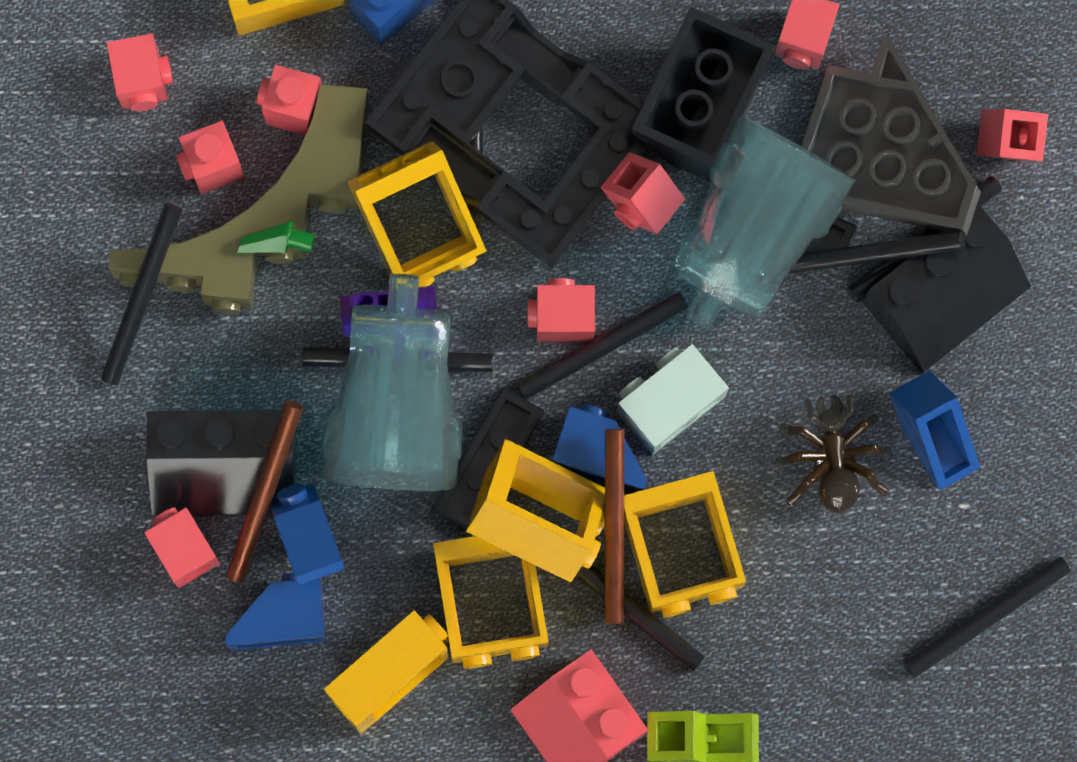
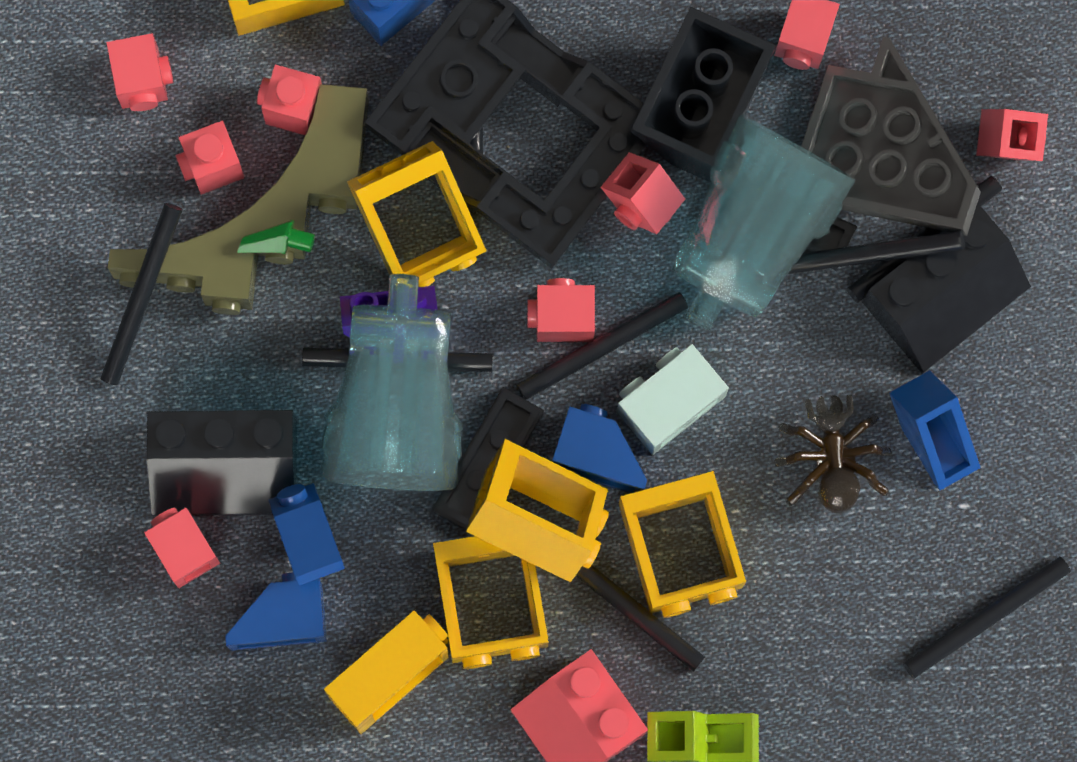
(264, 491): copper bar -> none
(614, 526): copper bar -> none

